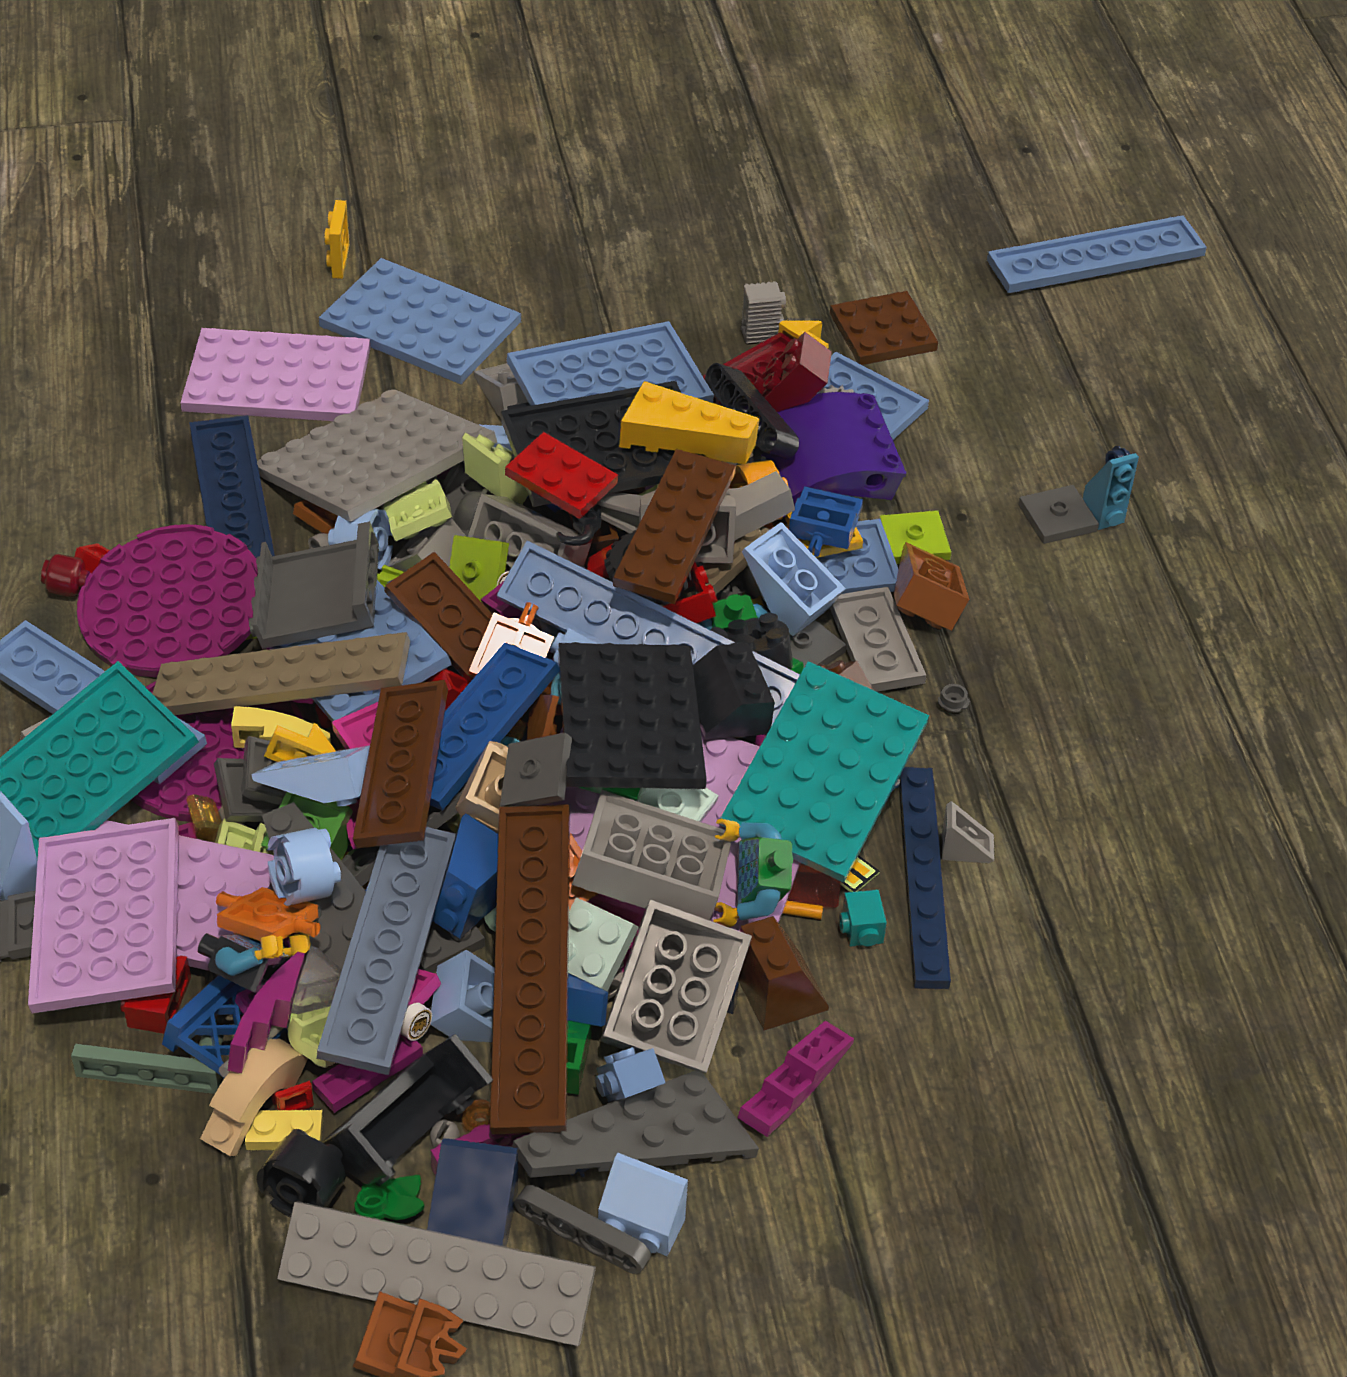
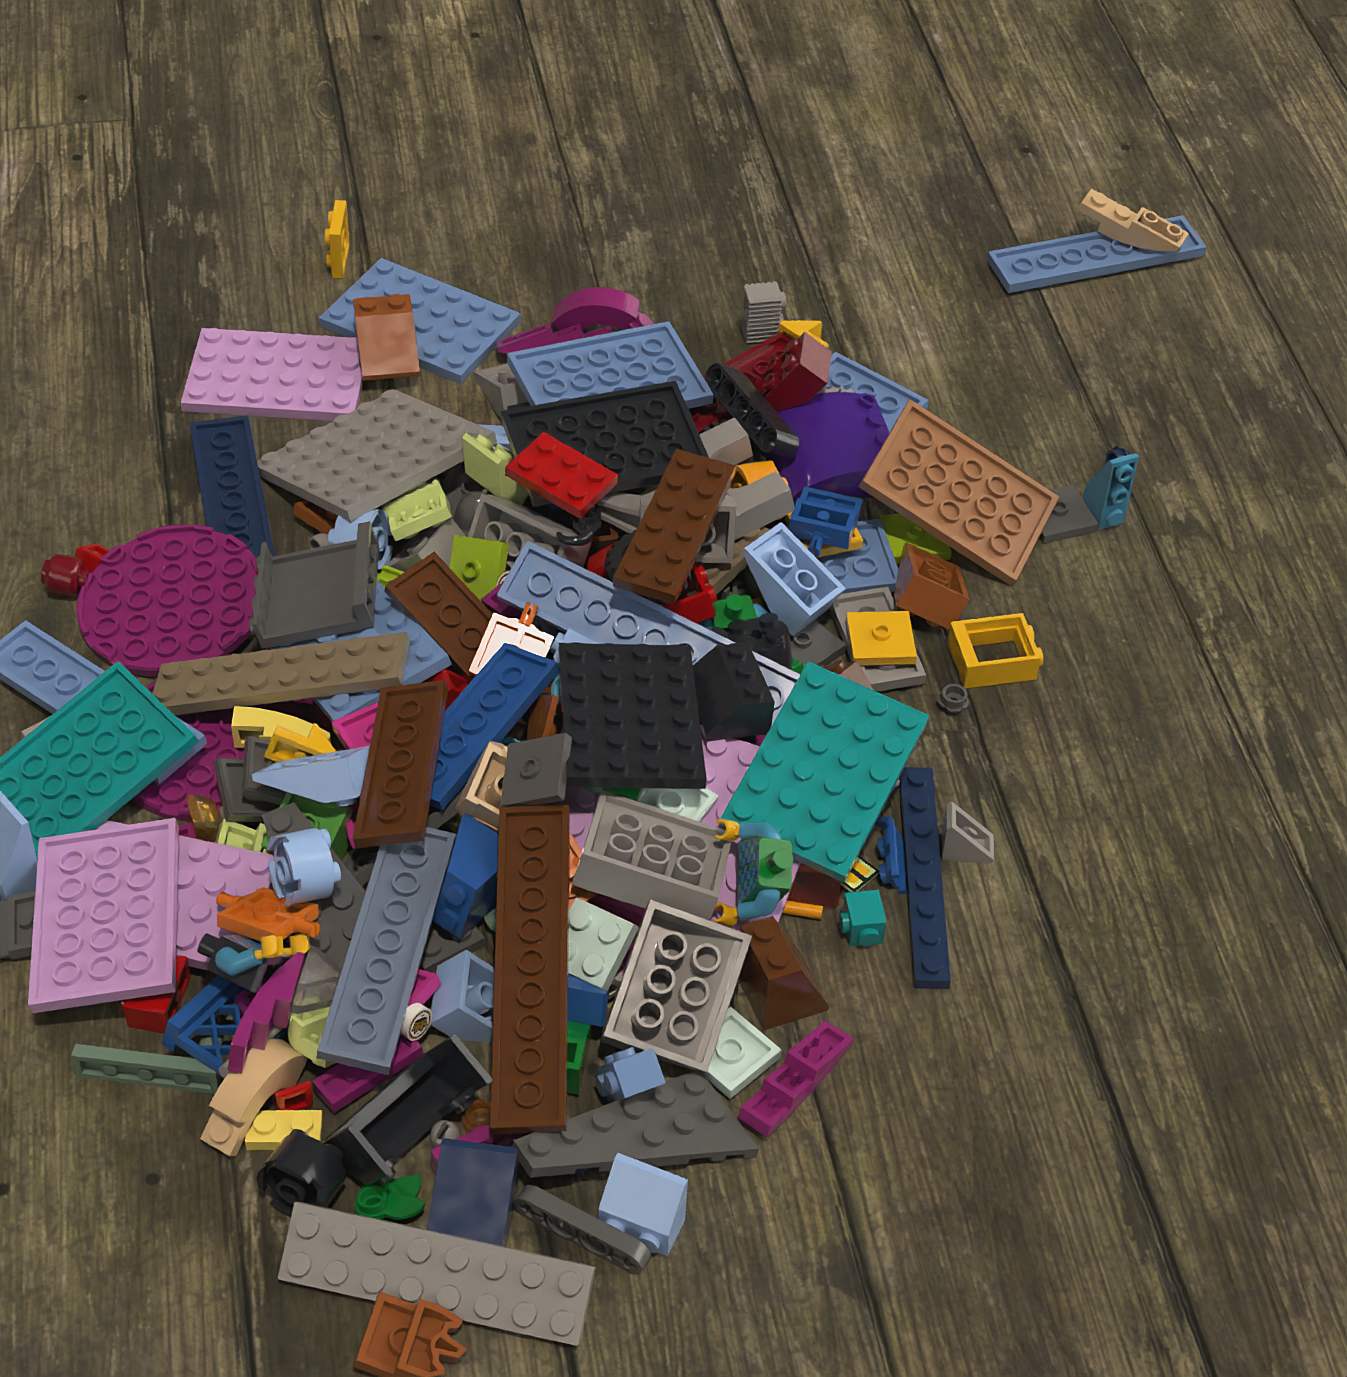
(386, 337): none -> slope
(544, 335): none -> magenta slope
(599, 306): none -> magenta arch
(686, 423): yellow wedge -> none
(739, 1055): none -> light aqua plate
(881, 638): none -> yellow plate
(883, 328): reddish brown plate -> none
(892, 849): none -> blue piece
(959, 492): none -> medium nougat plate
(992, 630): none -> yellow window
(1140, 230): none -> tan slope

